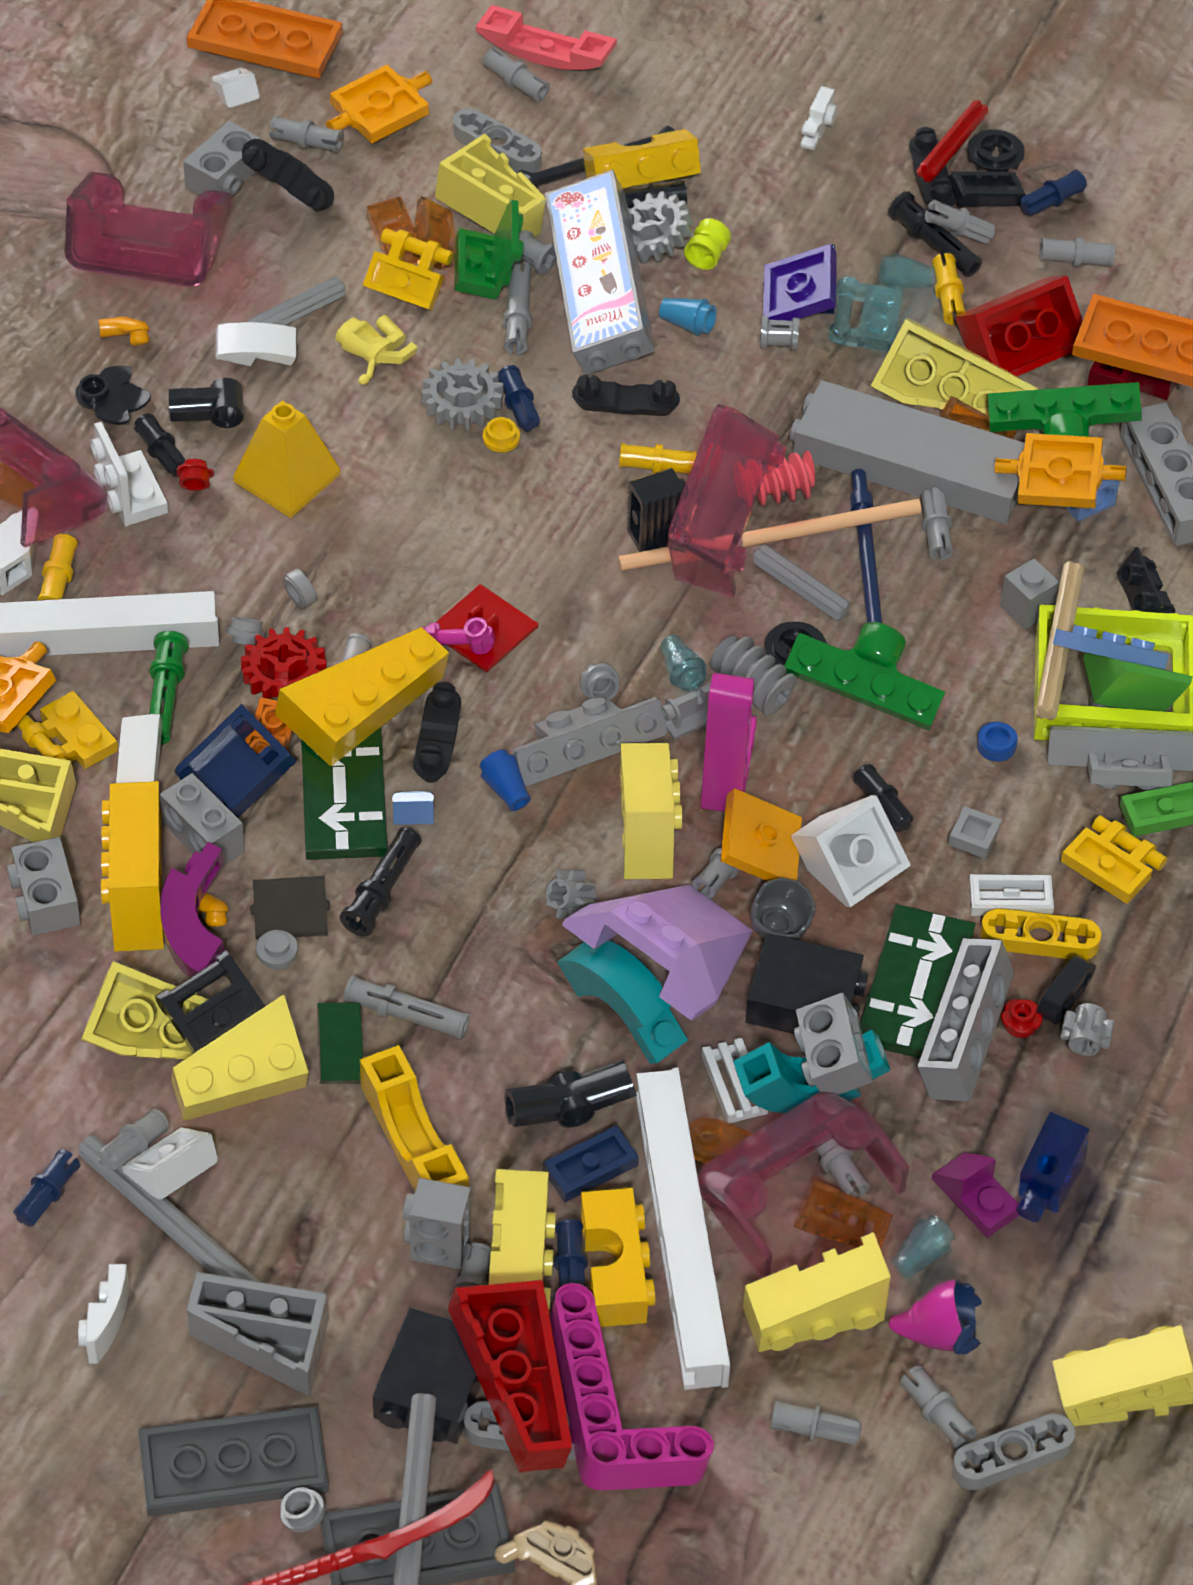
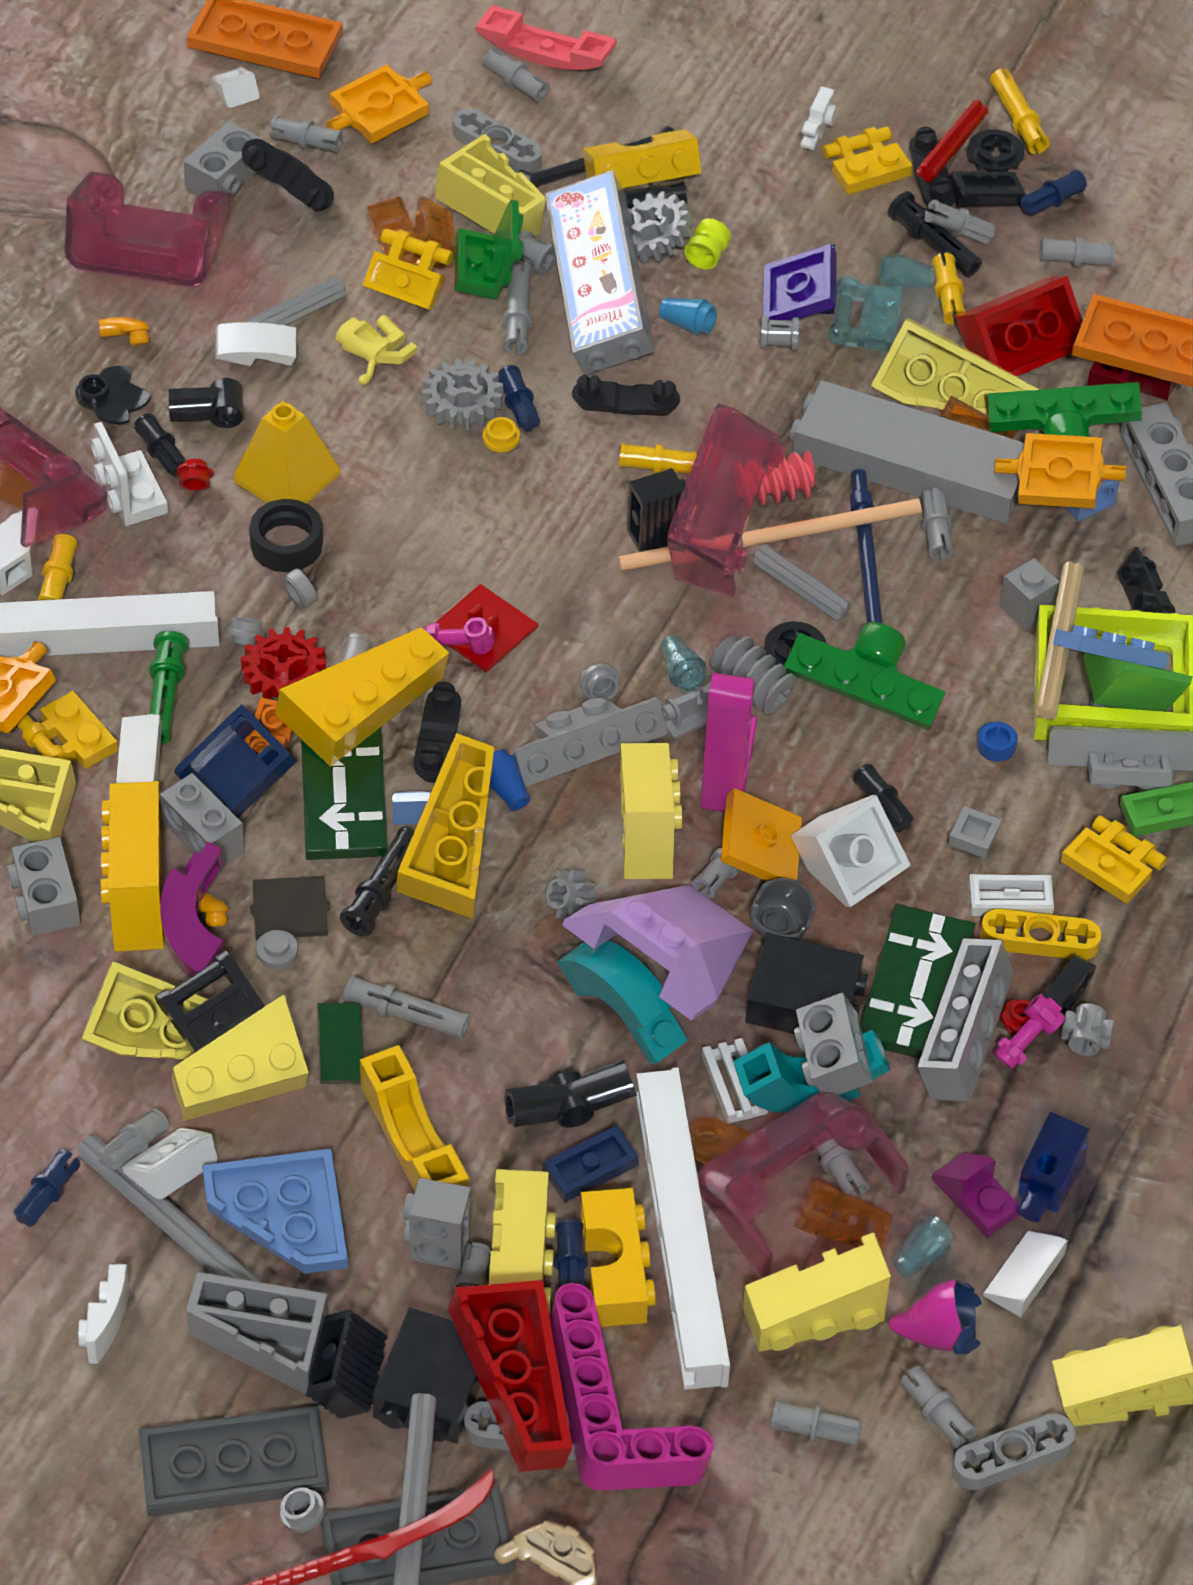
(282, 513): none -> black tyre
(283, 1205): none -> medium blue plate
(346, 1364): none -> black brick
(448, 840): none -> yellow wedge
(870, 168): none -> yellow plate
(1025, 120): none -> yellow pin
(1026, 1271): none -> white slope
(1044, 1016): none -> dark pink bar

